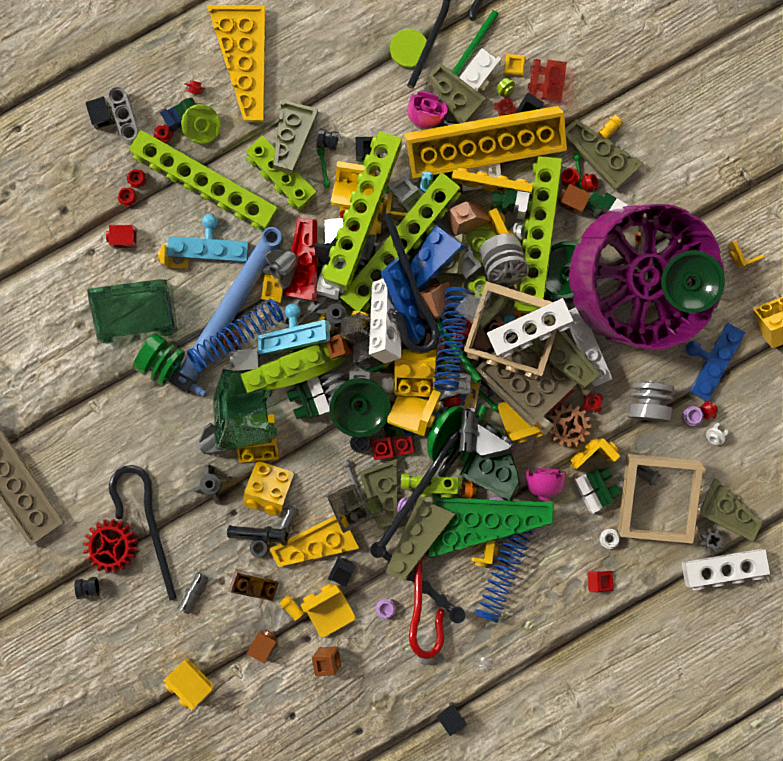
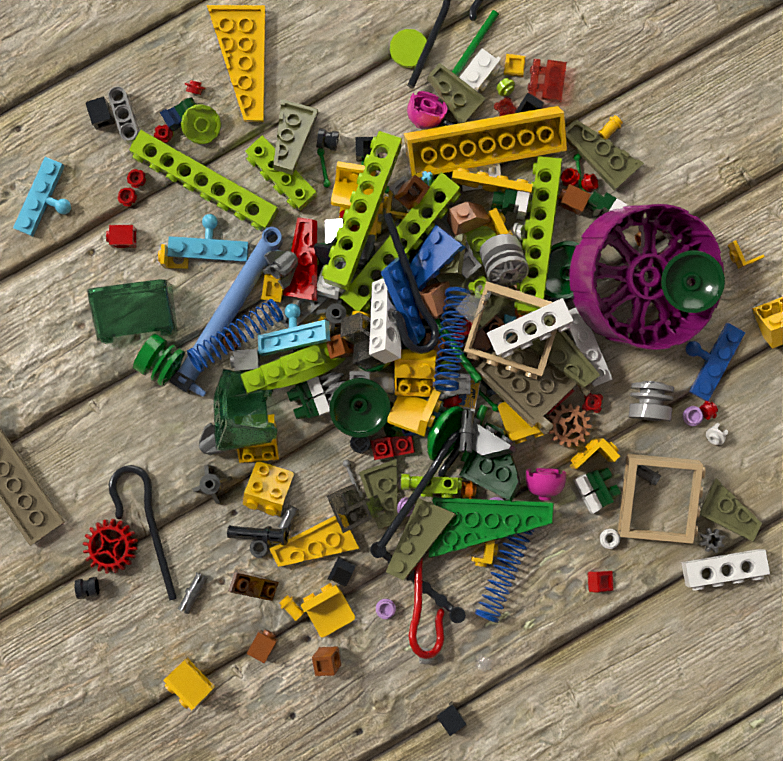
(40, 197): none -> medium azure plate
(412, 192): none -> reddish brown window

